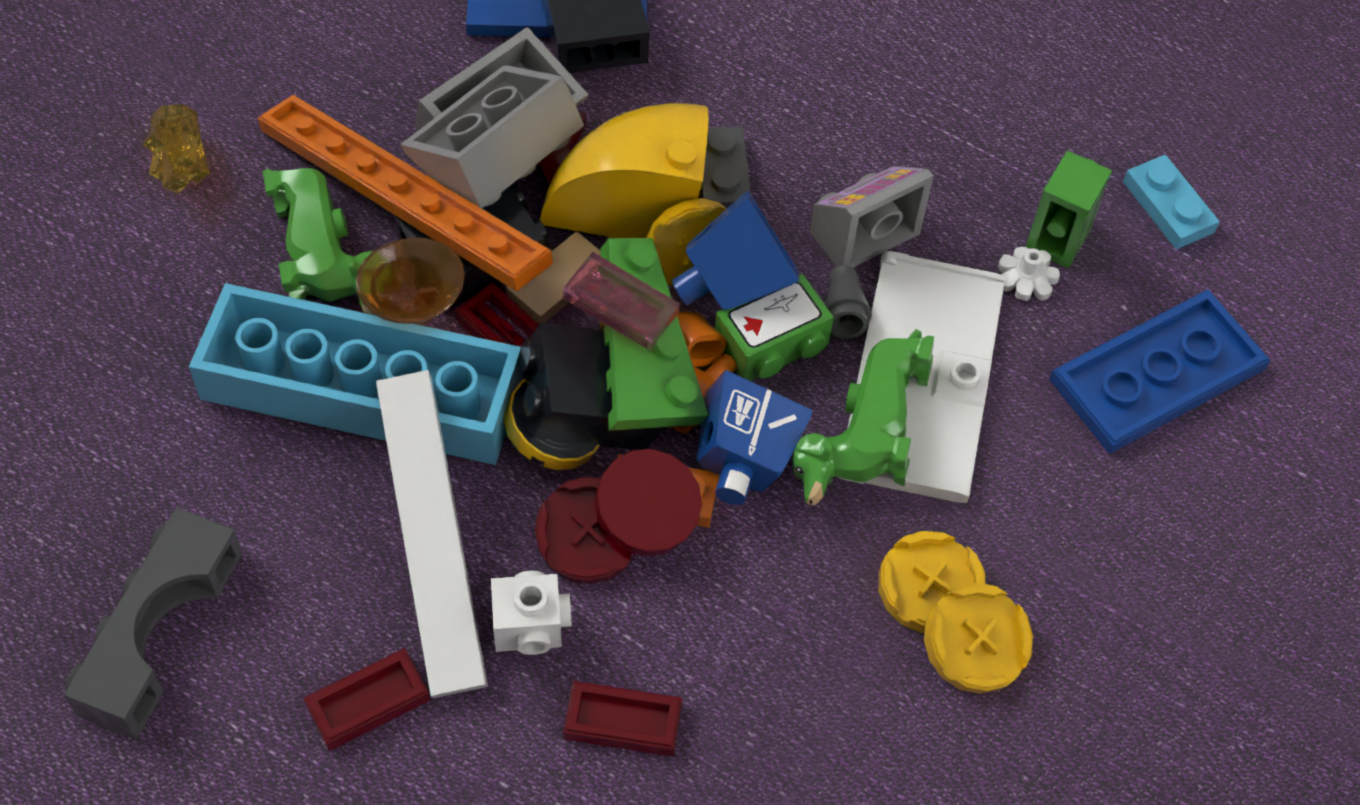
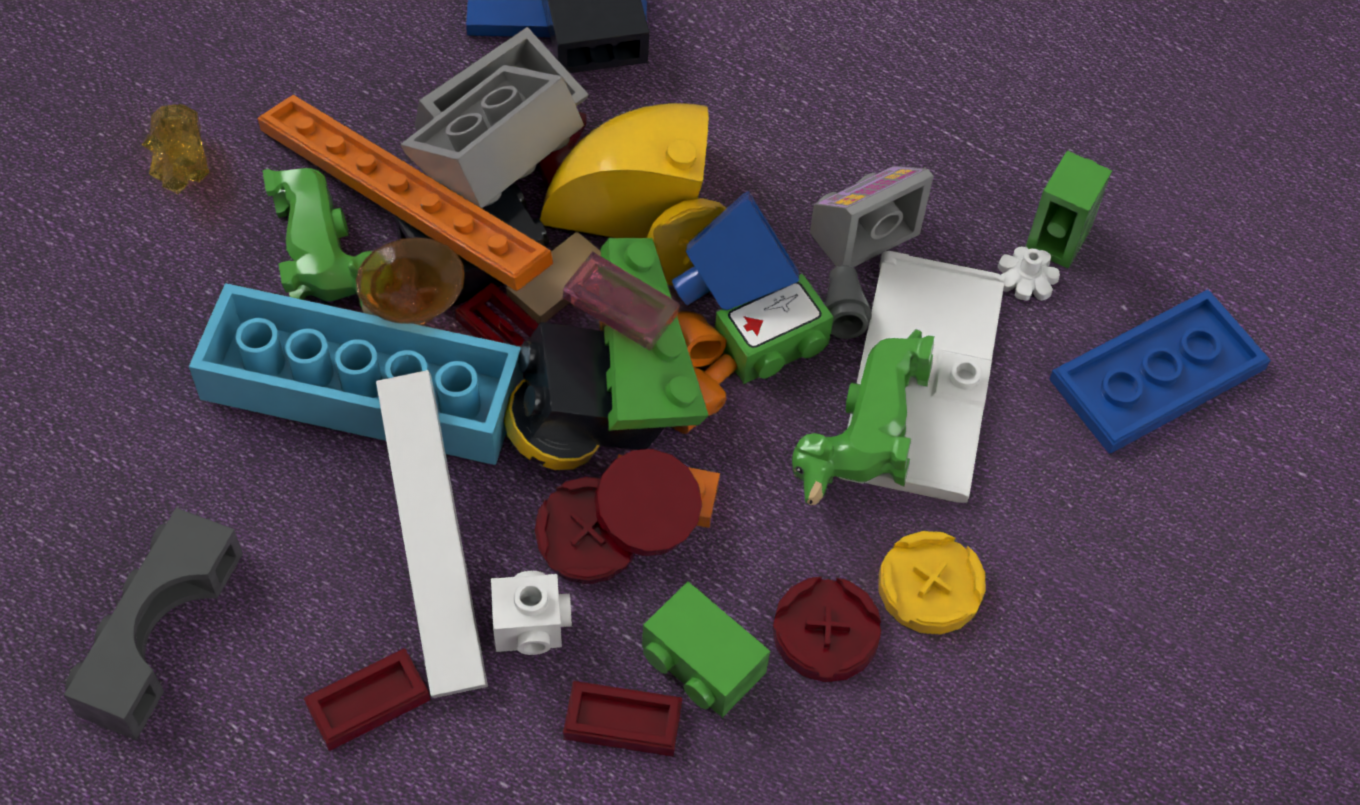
(704, 650): none -> bright green brick
(725, 166): dark grey plate -> none
(747, 435): blue torso -> none
(827, 629): none -> dark red tile
(978, 638): yellow tile -> none
(1171, 201): medium azure plate -> none

